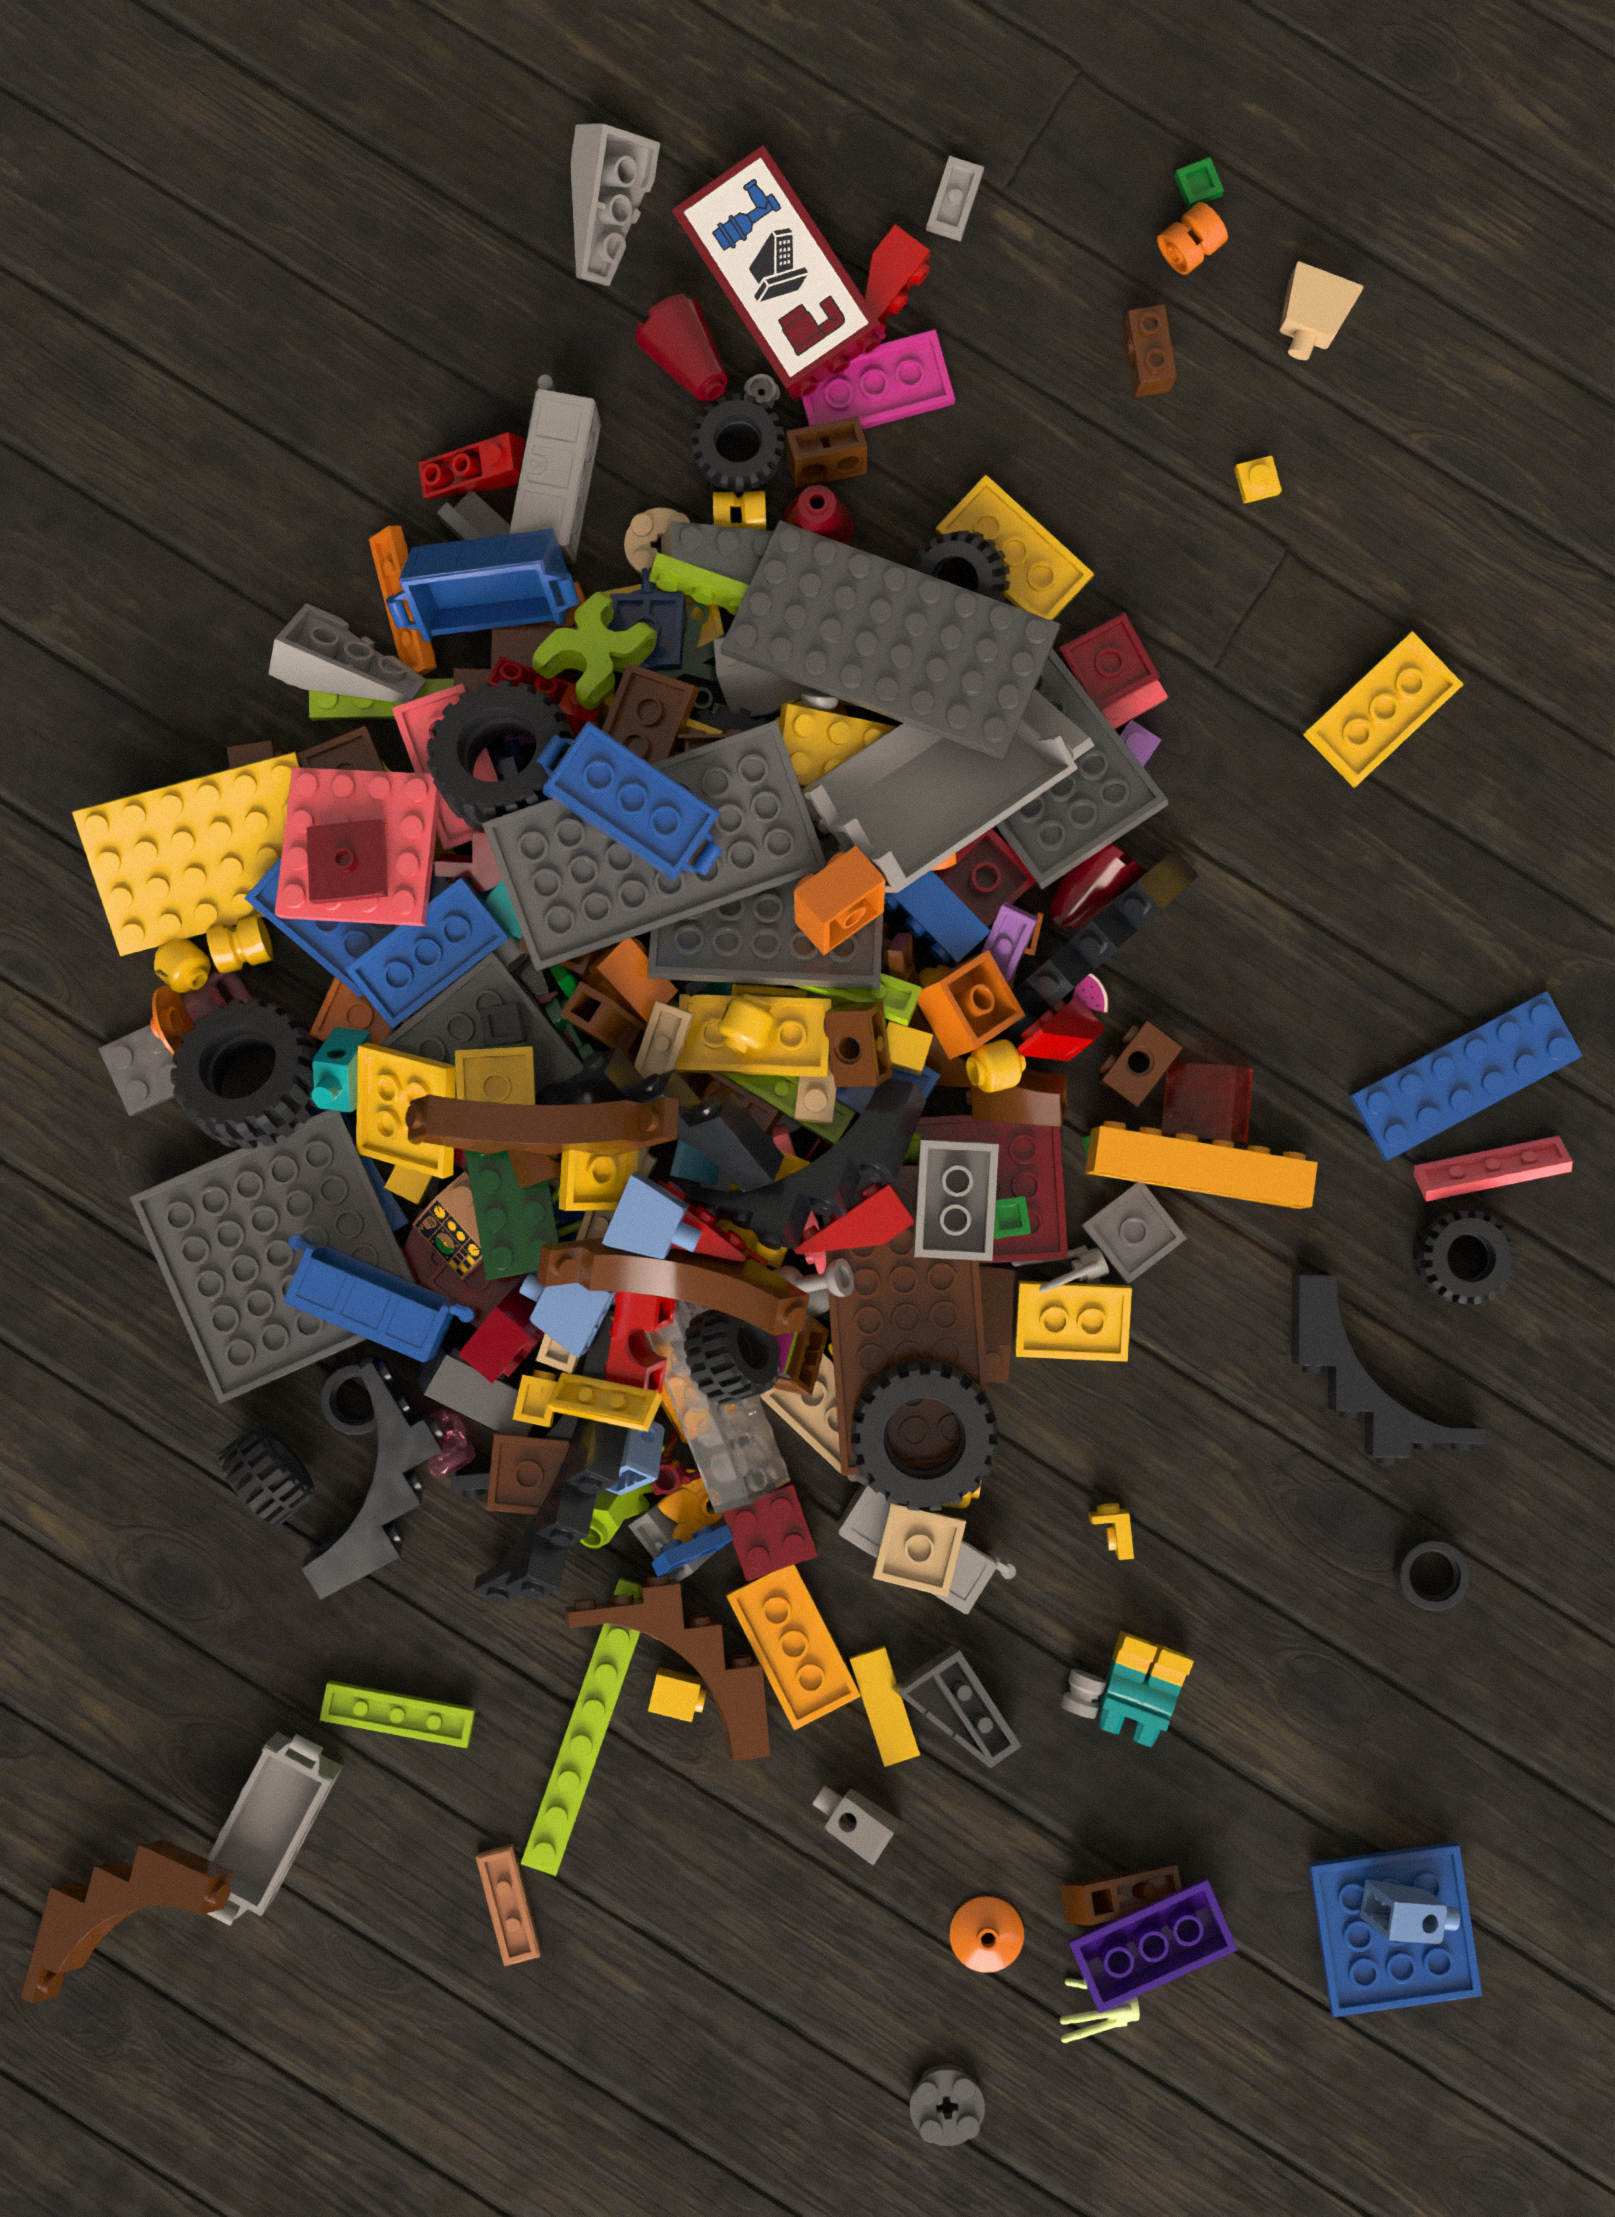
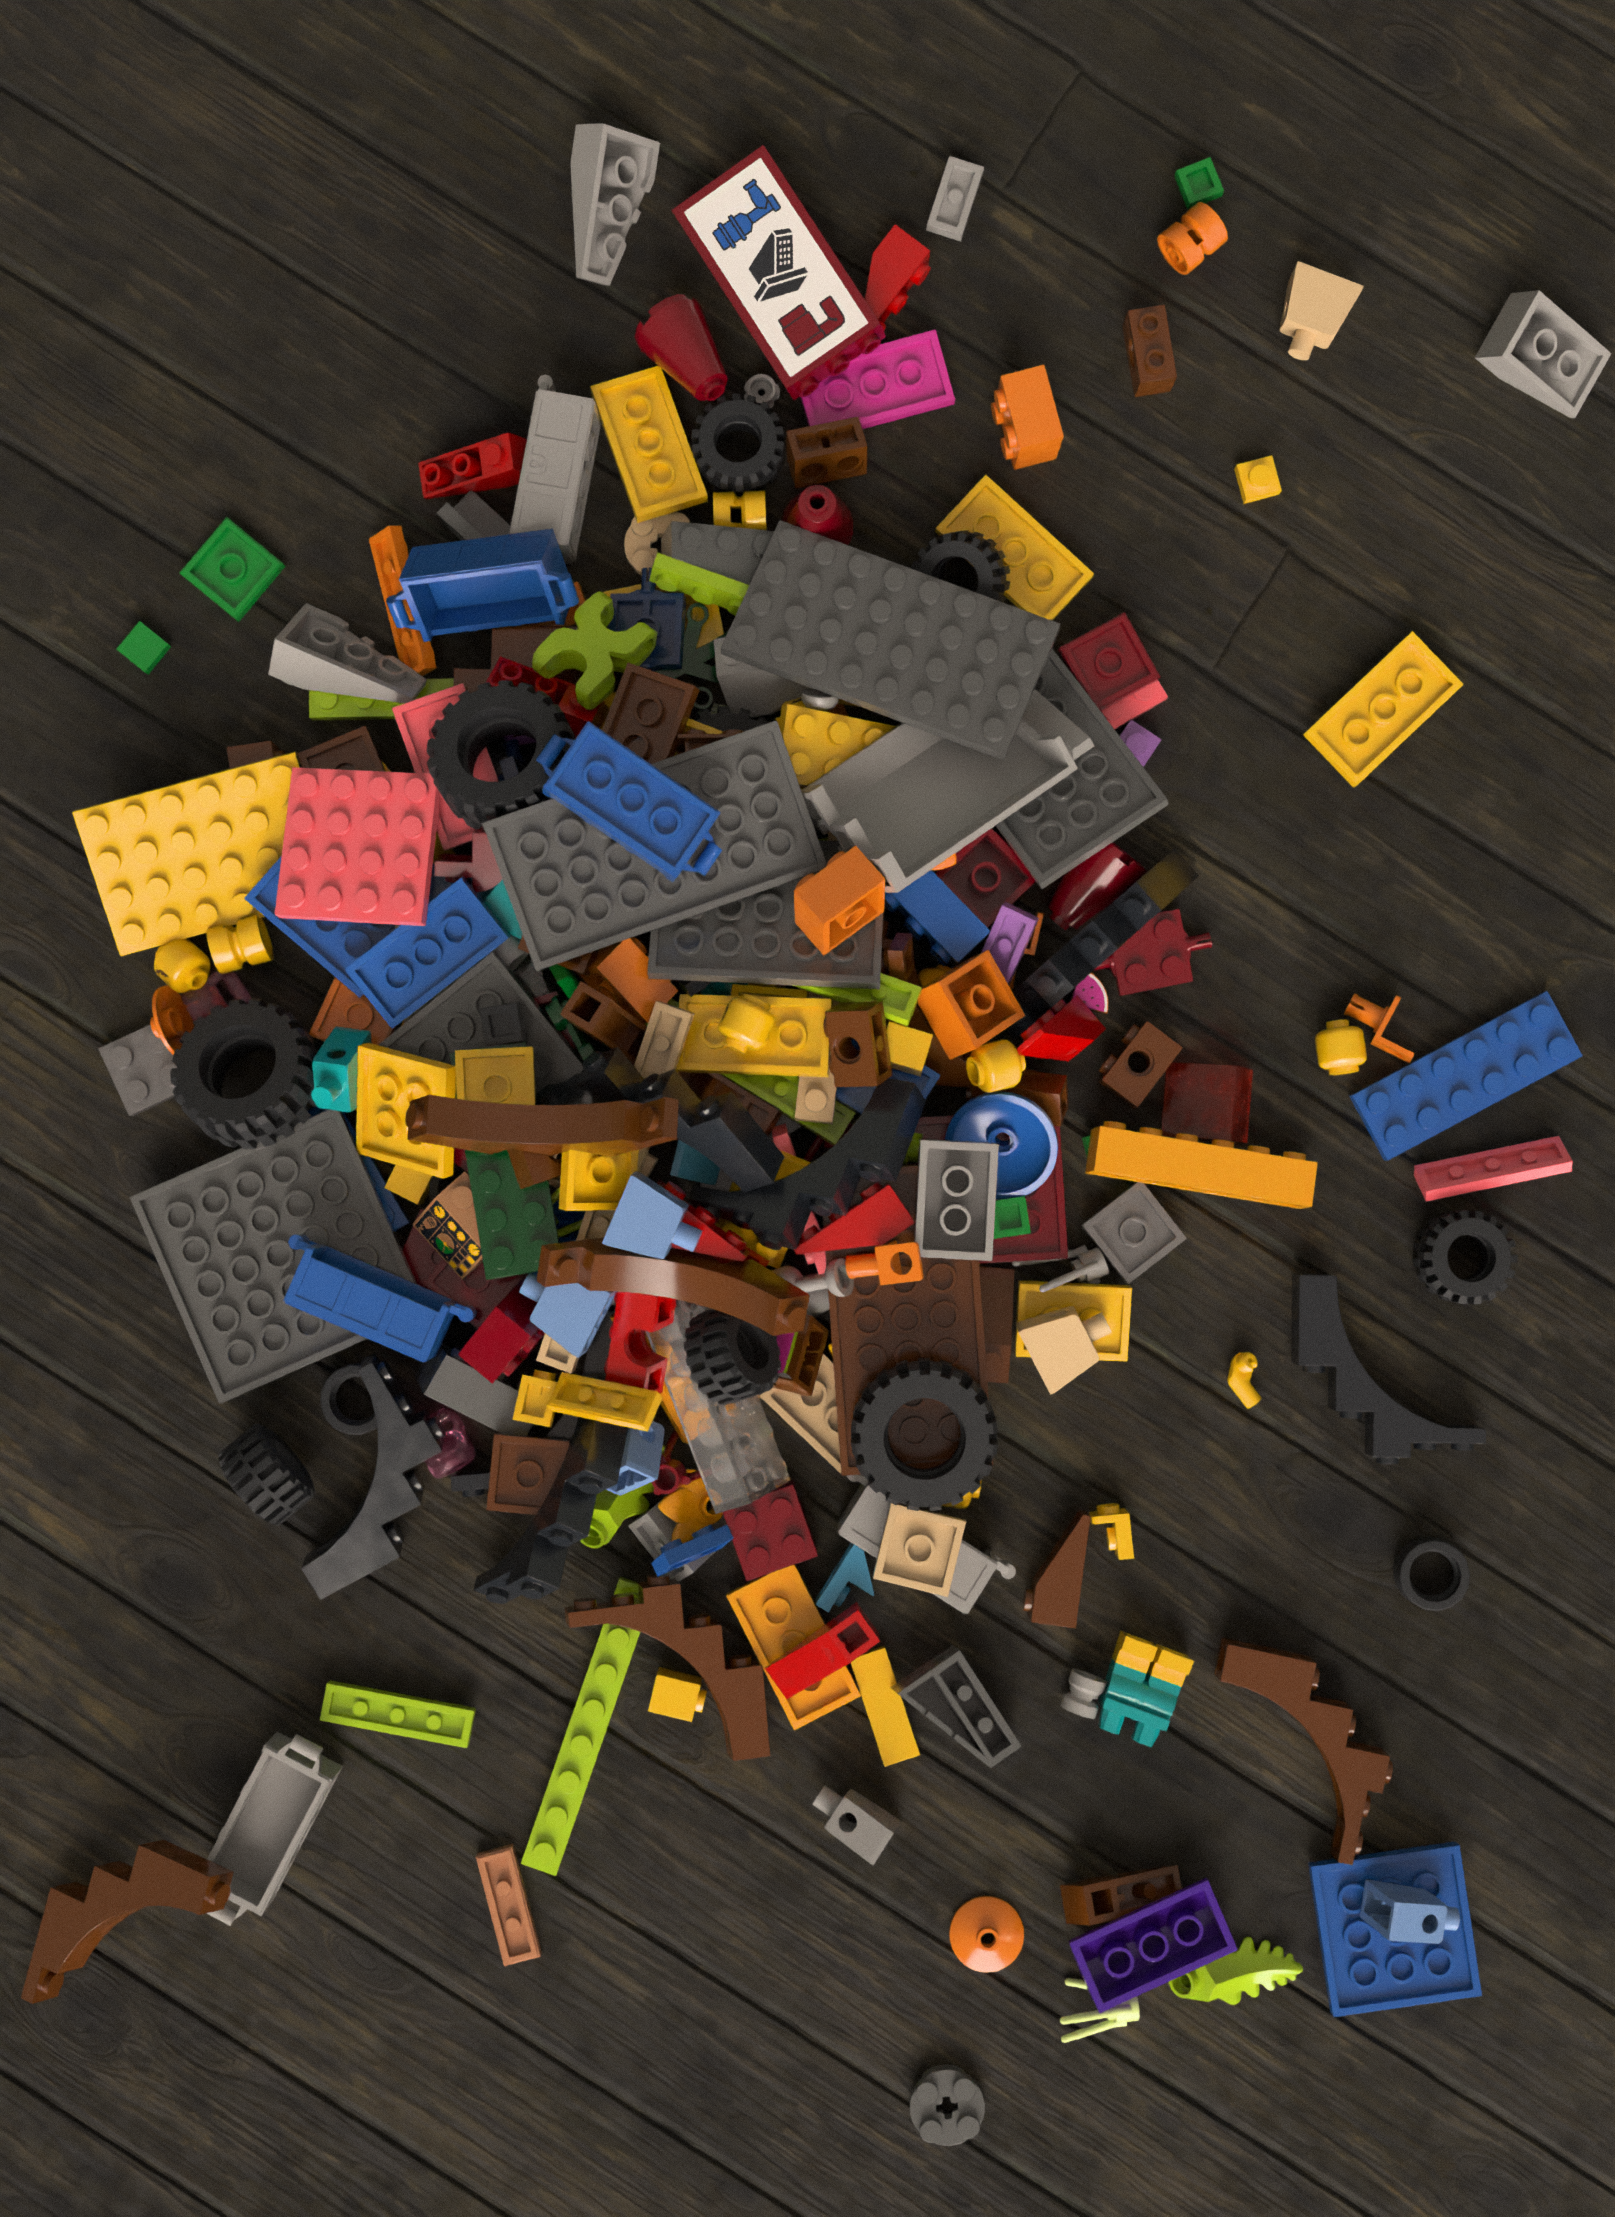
(143, 647): none -> green tile
(232, 569): none -> green tile
(347, 861): dark red plate -> none
(649, 444): none -> yellow plate
(824, 1651): none -> red slope
(850, 1568): none -> dark azure slope
(886, 1263): none -> orange bracket
(1027, 417): none -> orange brick
(1033, 1144): none -> blue dish
(1058, 1581): none -> reddish brown slope
(1062, 1344): none -> tan torso
(1155, 955): none -> dark red plate
(1238, 1973): none -> lime plant
(1240, 1376): none -> yellow arm
(1340, 1048): none -> yellow head
(1351, 1765): none -> reddish brown arch
(1378, 1019): none -> orange bracket
(1543, 352): none -> light grey slope

